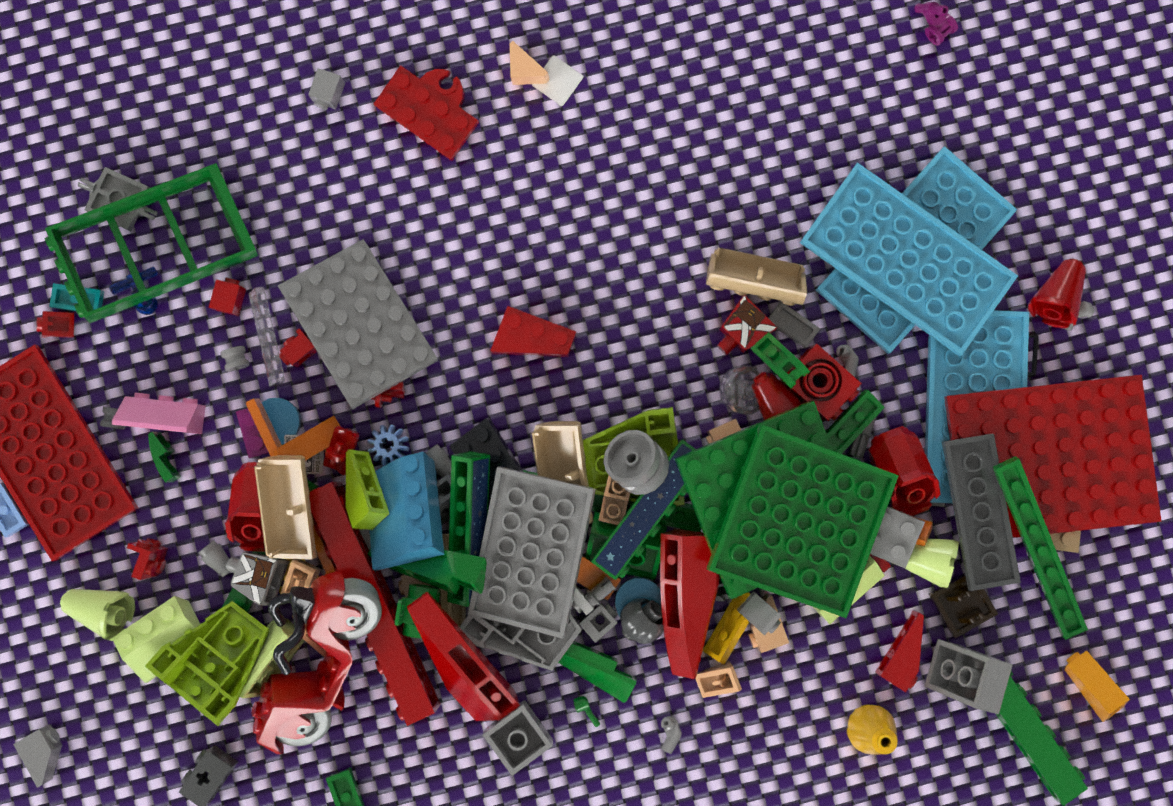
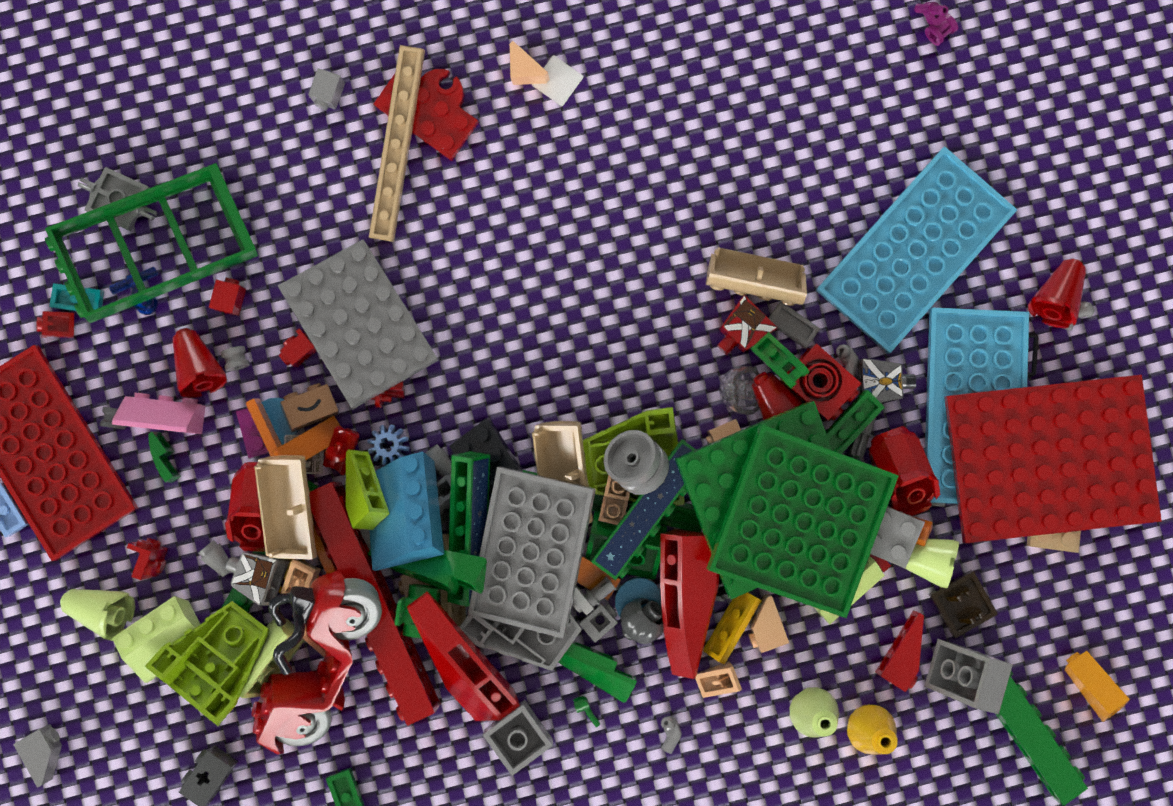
(195, 365): none -> red cone
(266, 336): clear tile -> none
(308, 407): none -> medium nougat brick
(397, 143): none -> tan tile
(531, 335): red wedge -> none
(760, 614): light grey slope -> none
(814, 712): none -> yellowish green cone
(884, 379): none -> torso
(908, 259): medium azure plate -> none
(980, 512): dark grey plate -> none
(1040, 547): green plate -> none

